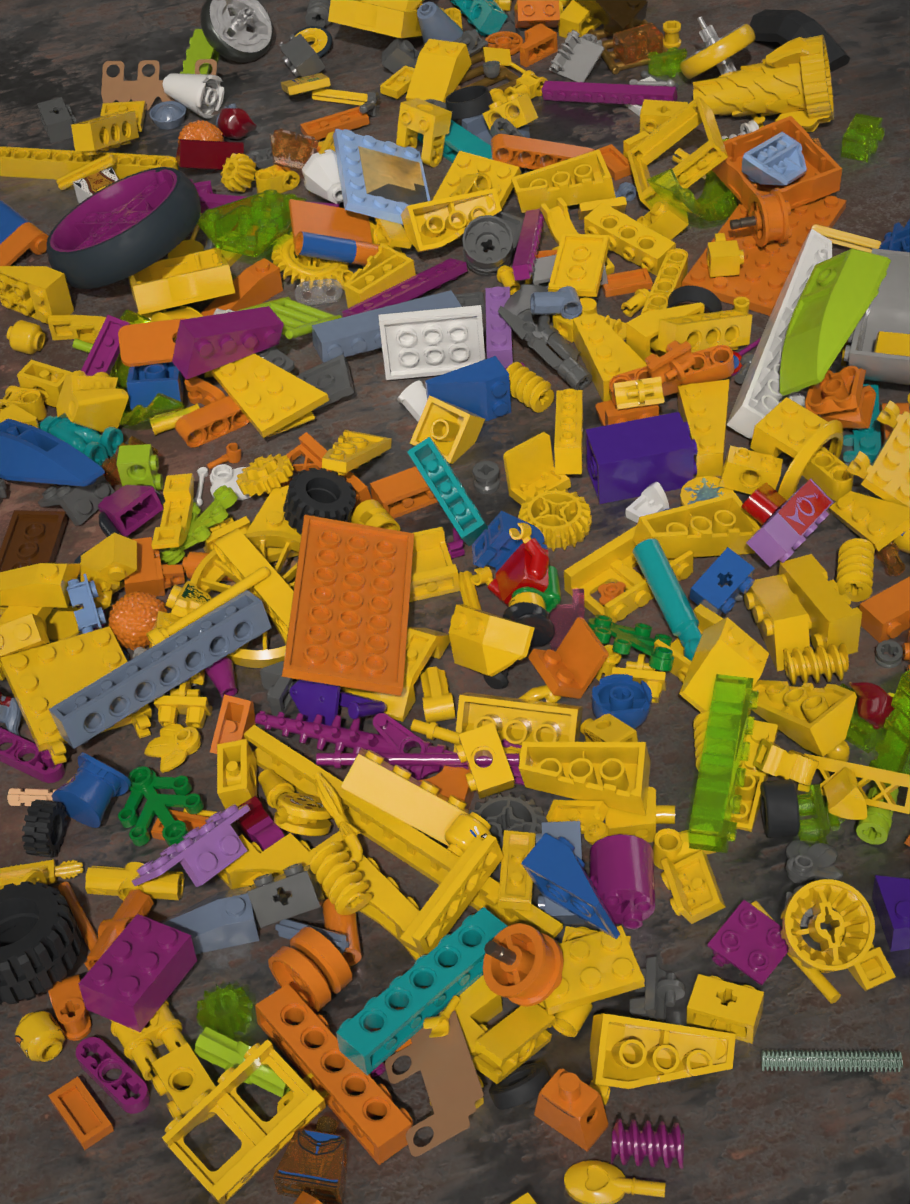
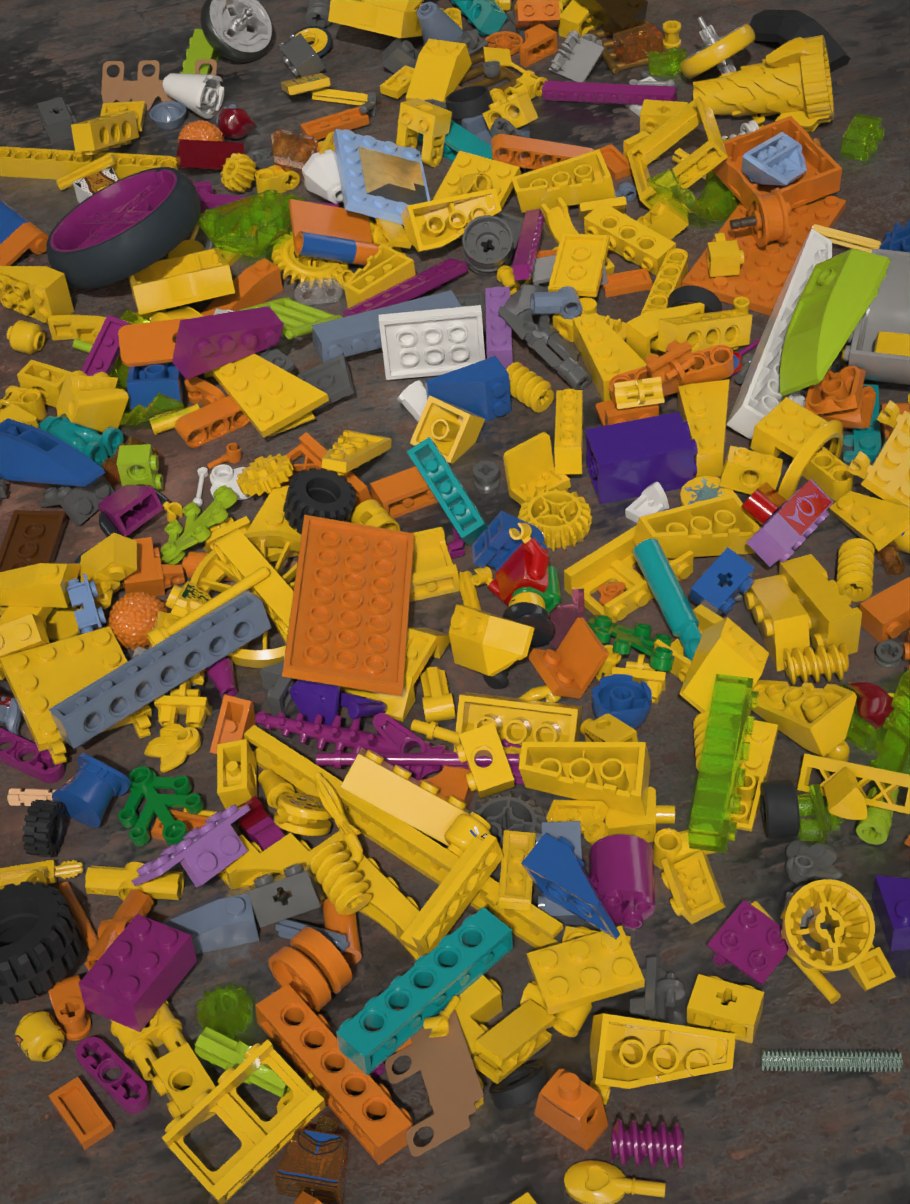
(177, 512): yellow slope -> none
(523, 965): orange wheel -> none
(636, 302): yellow pin -> none
(789, 765): yellow leg -> none

